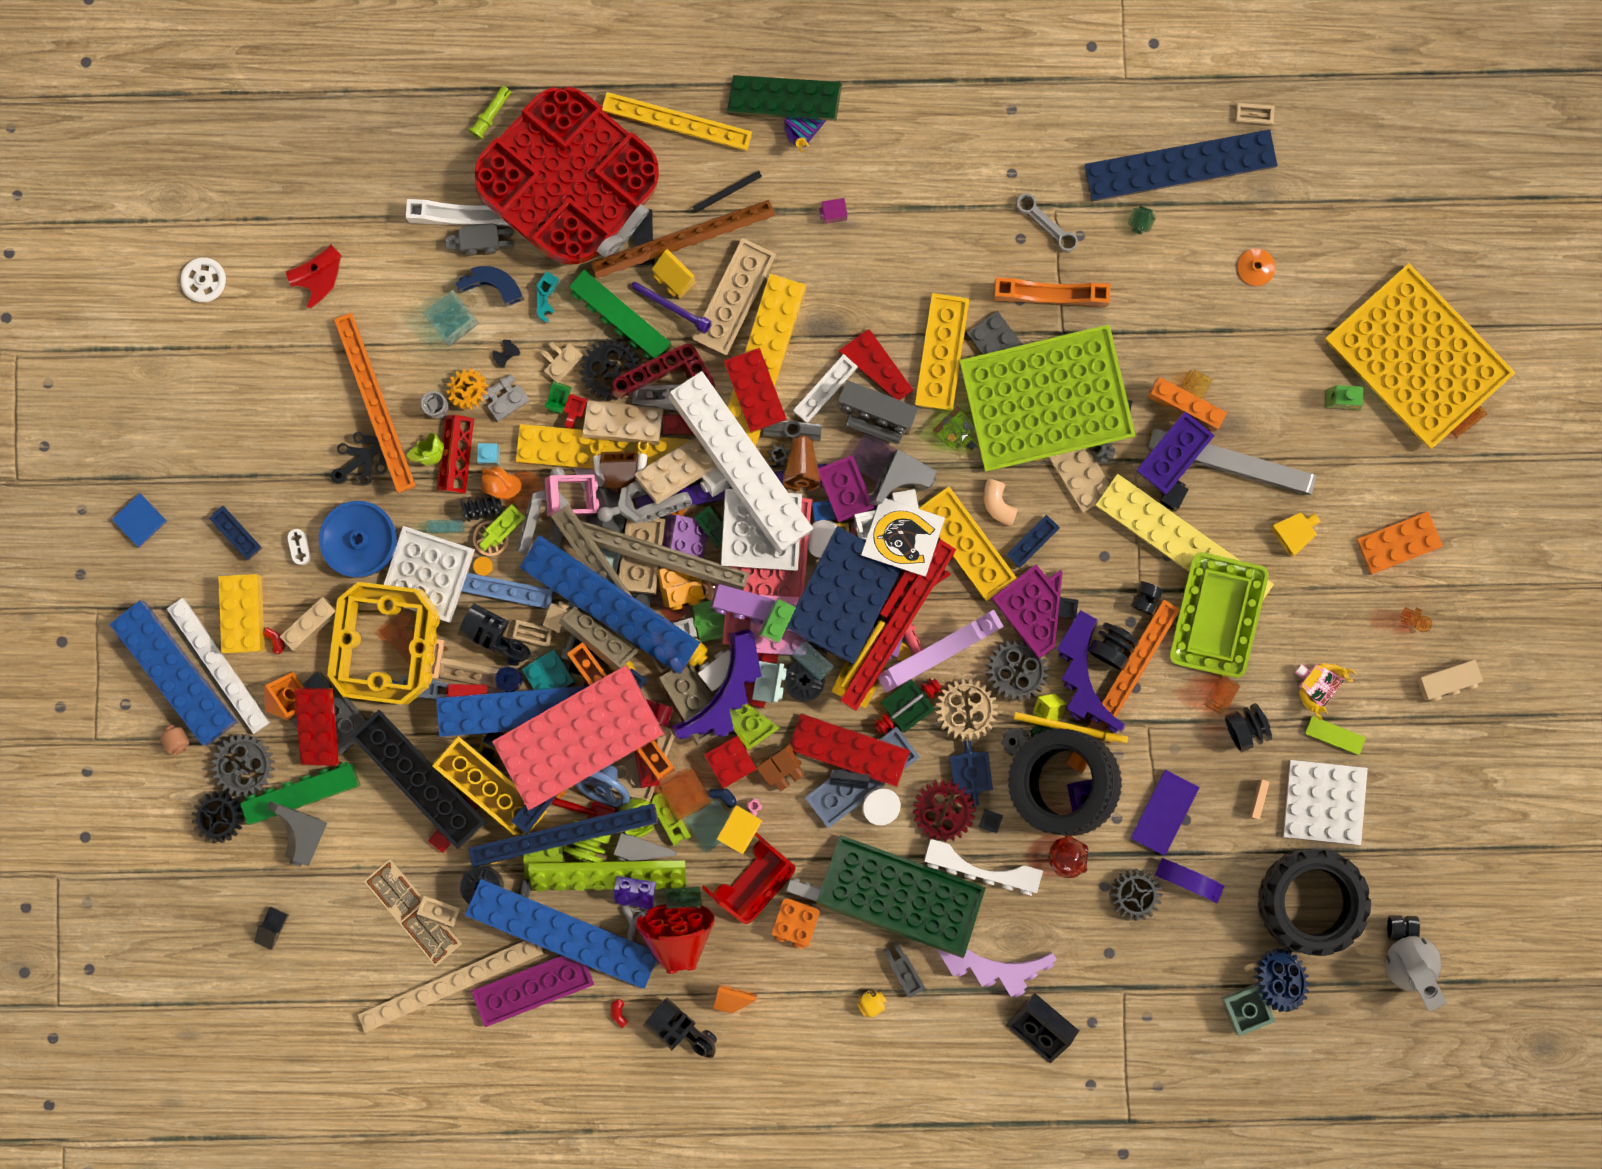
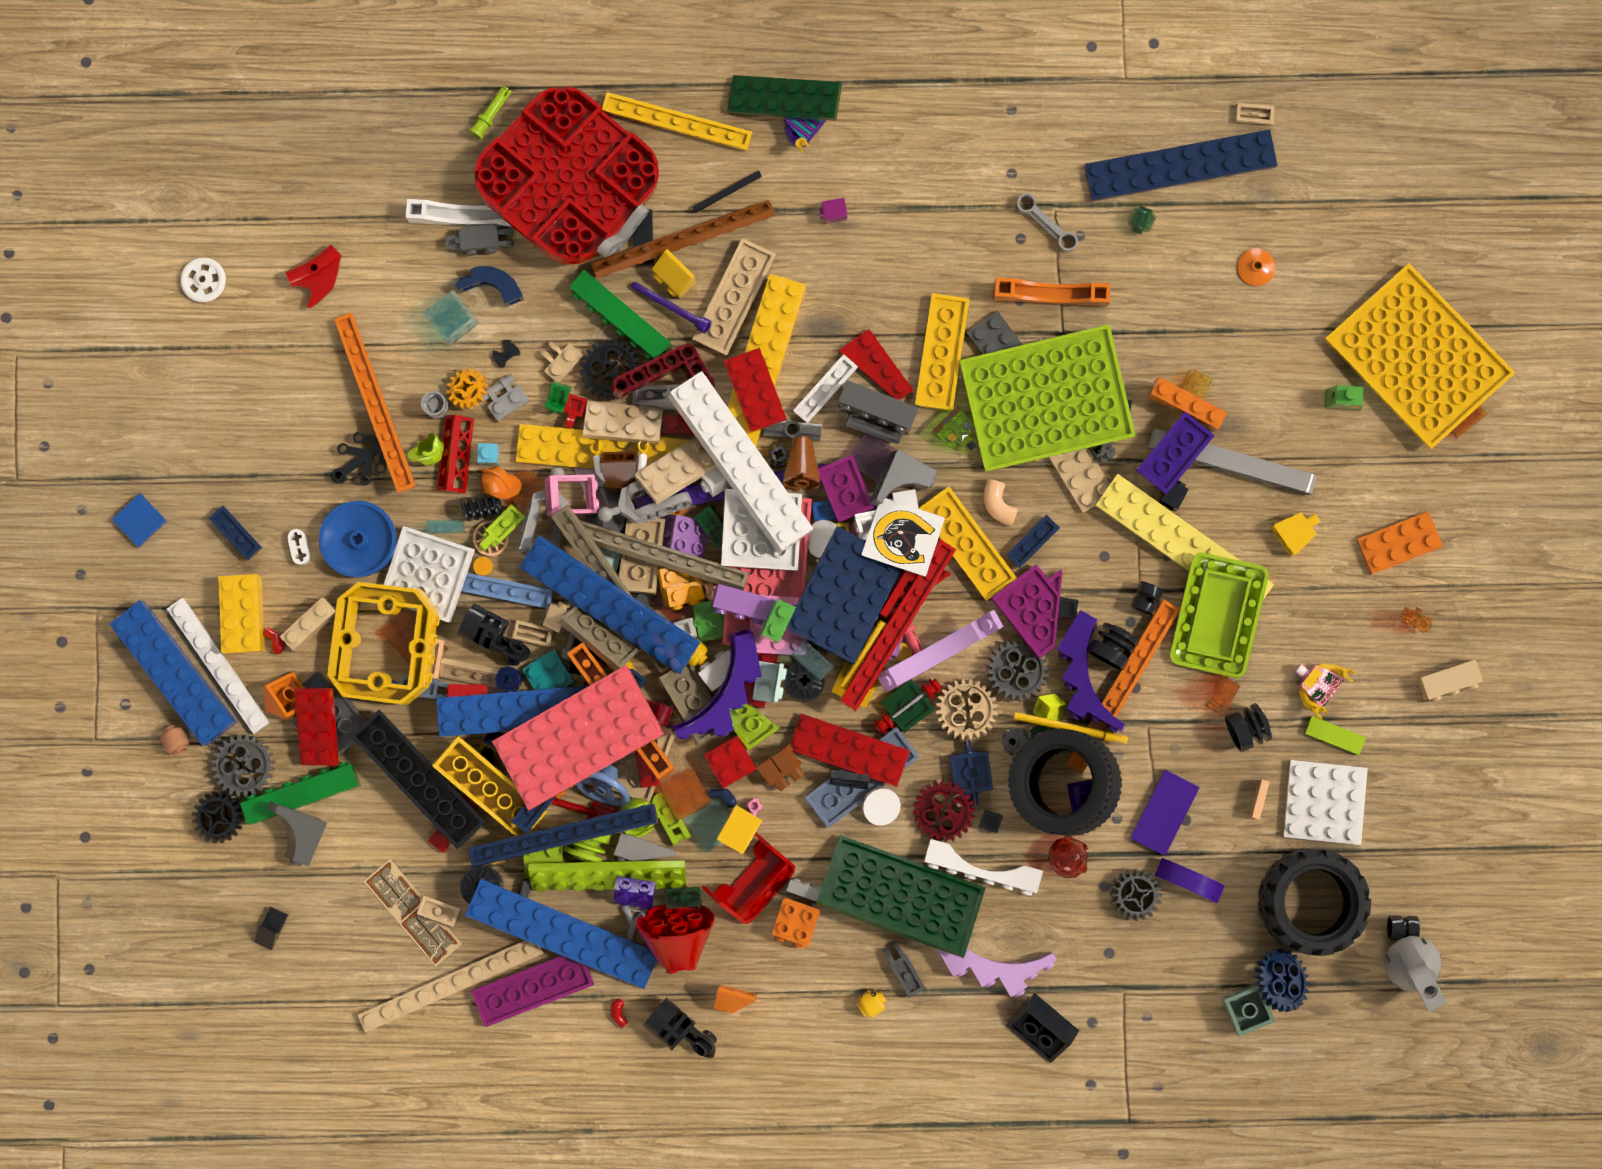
(542, 297): teal piece -> none

